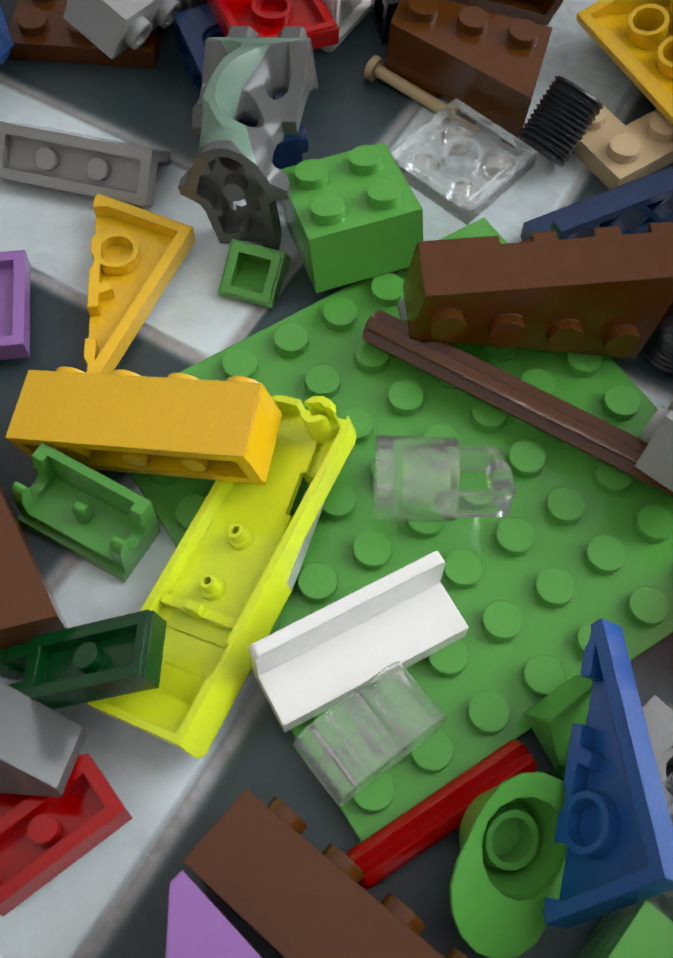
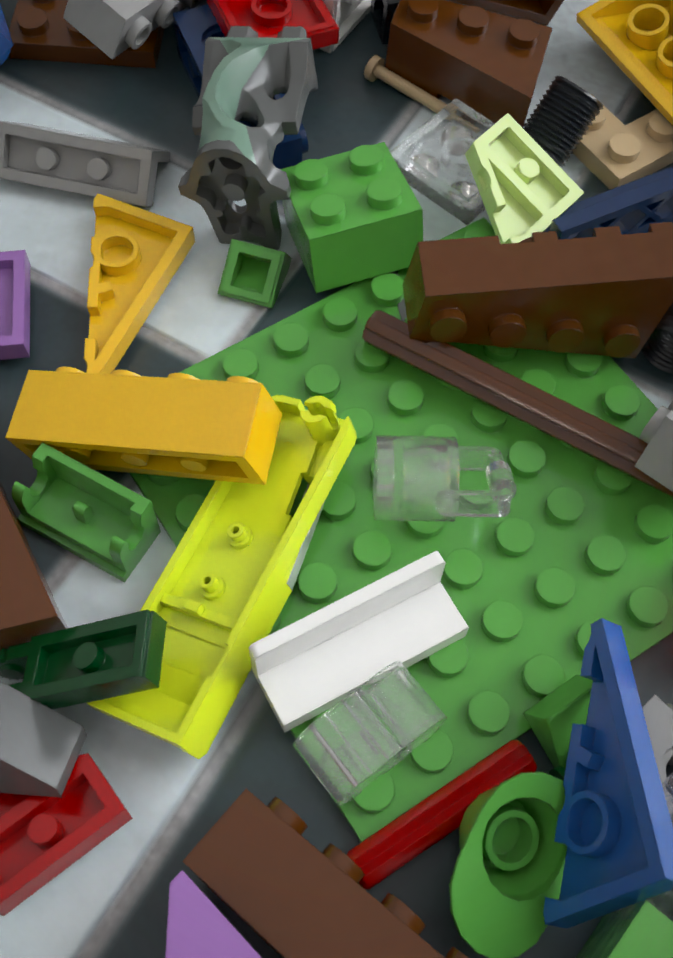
(518, 181): none -> yellowish green wing

